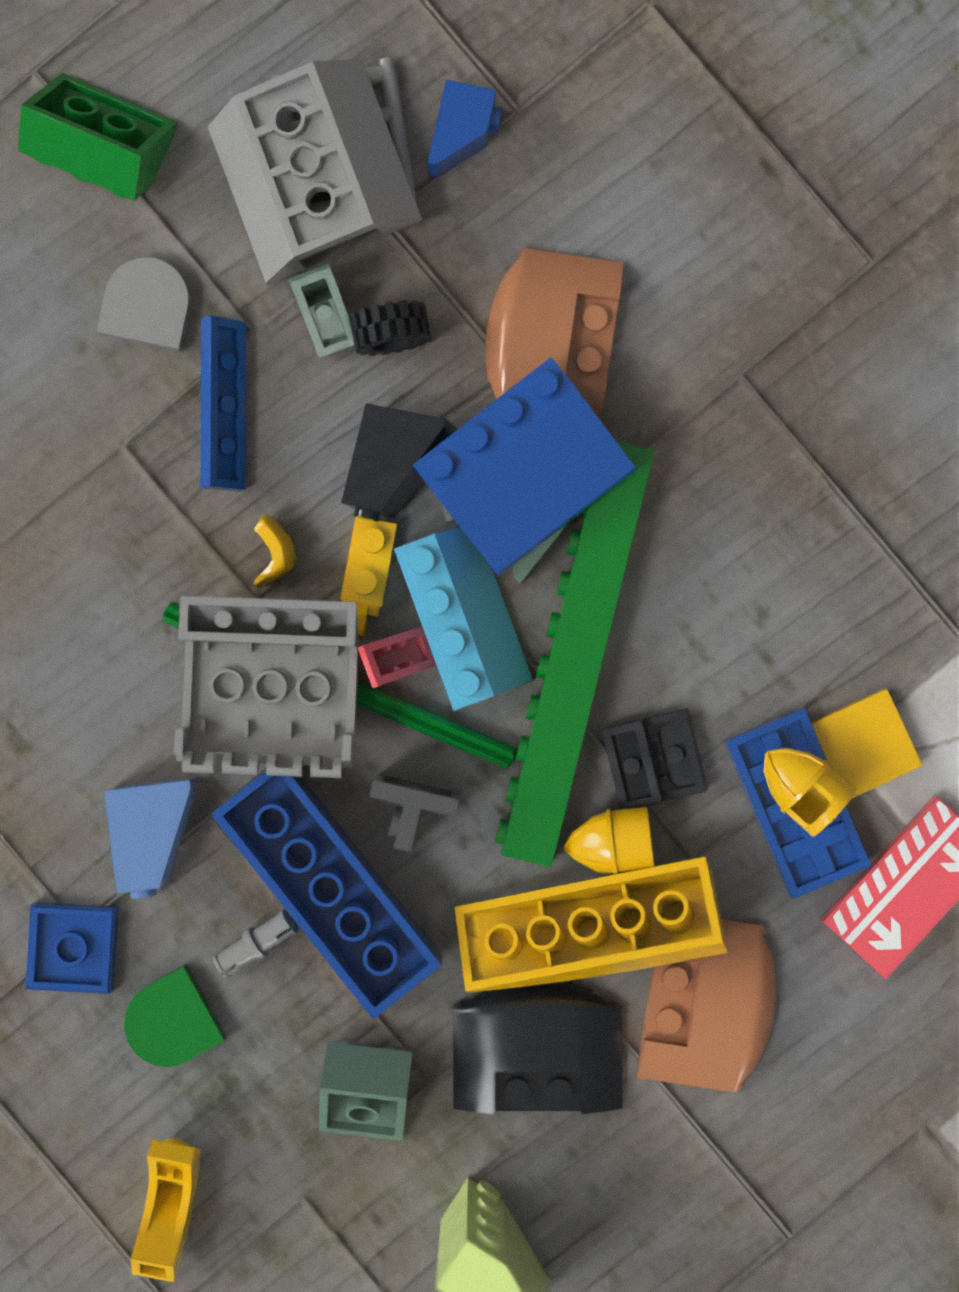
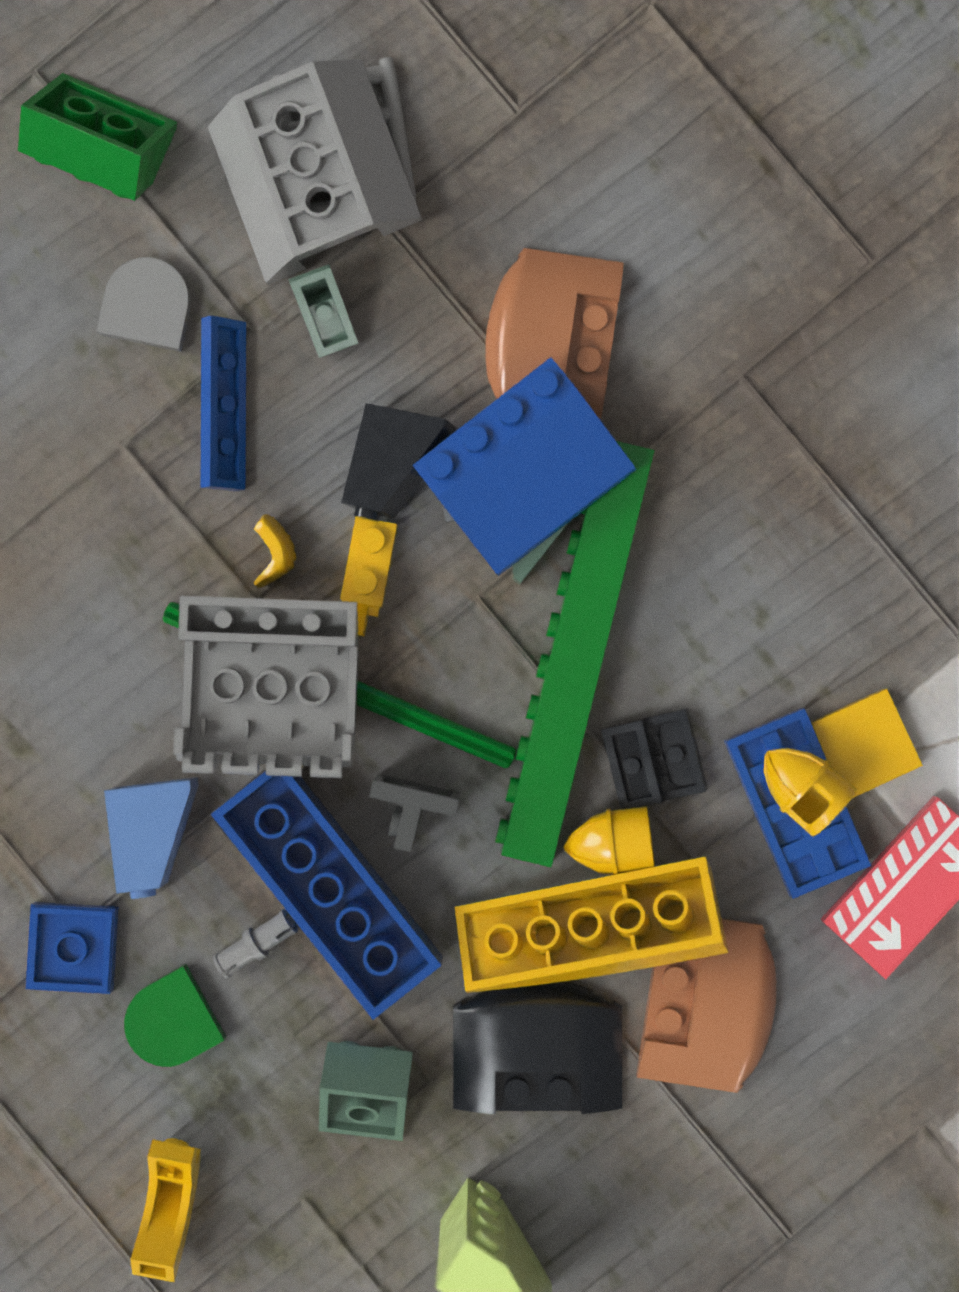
(390, 328): black tyre -> none
(397, 657): coral slope -> none
(462, 125): blue slope -> none
(463, 617): medium azure slope -> none

